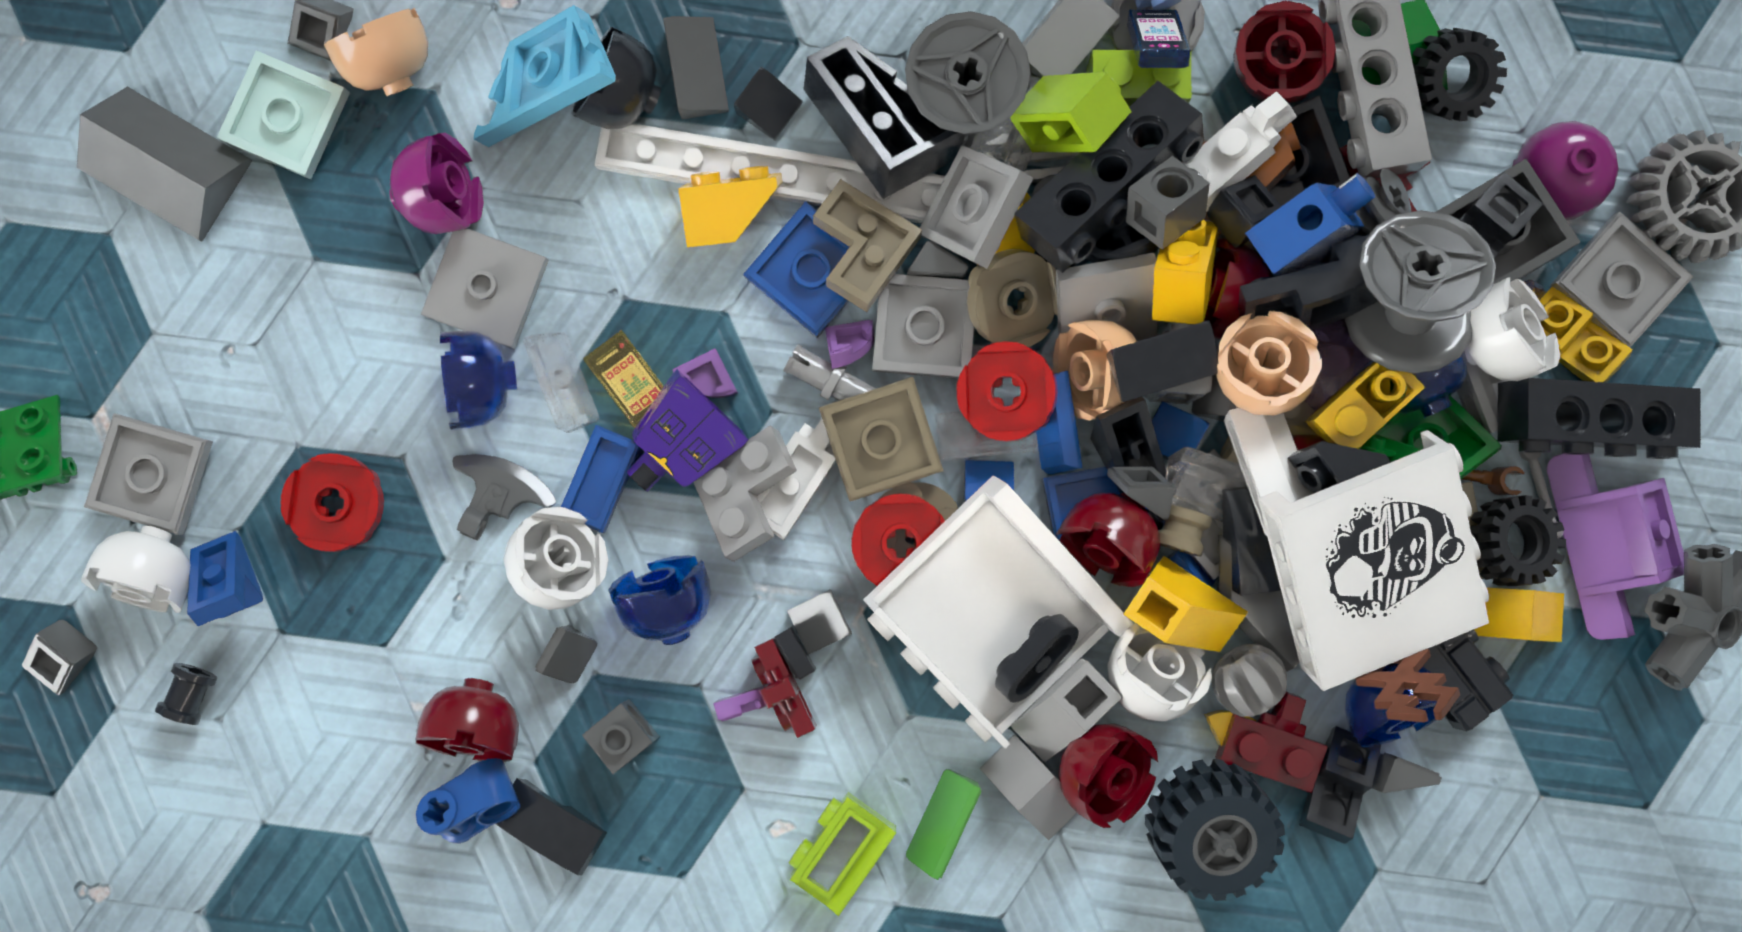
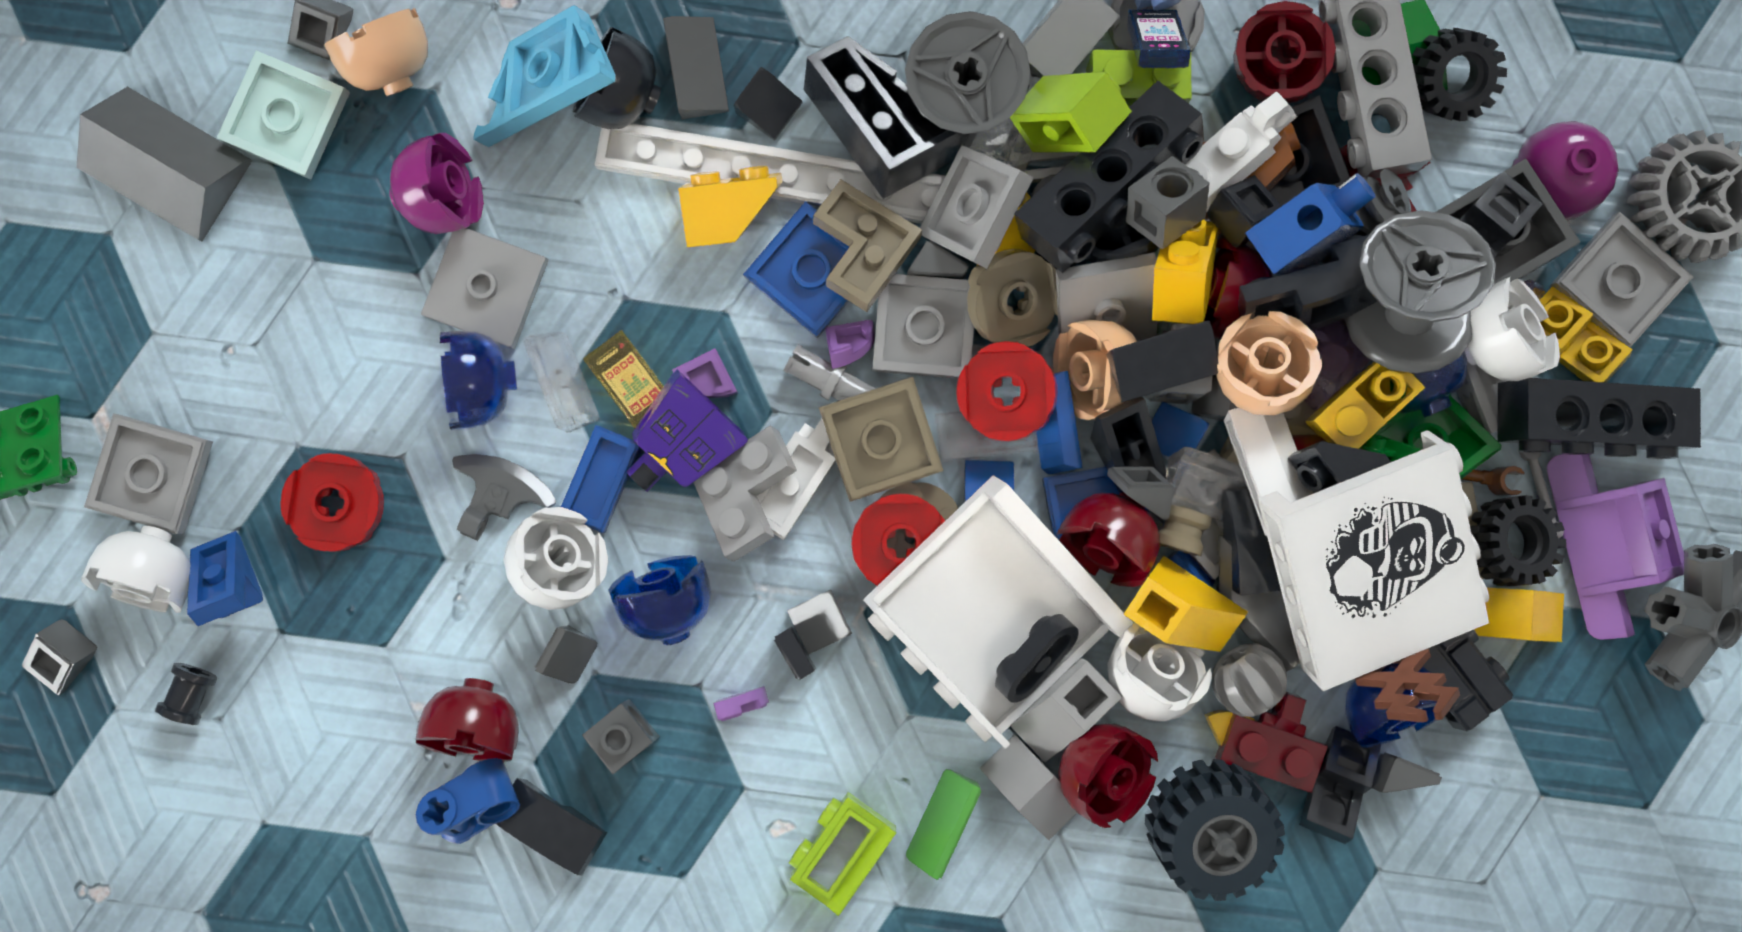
(783, 690): dark red hinge -> none

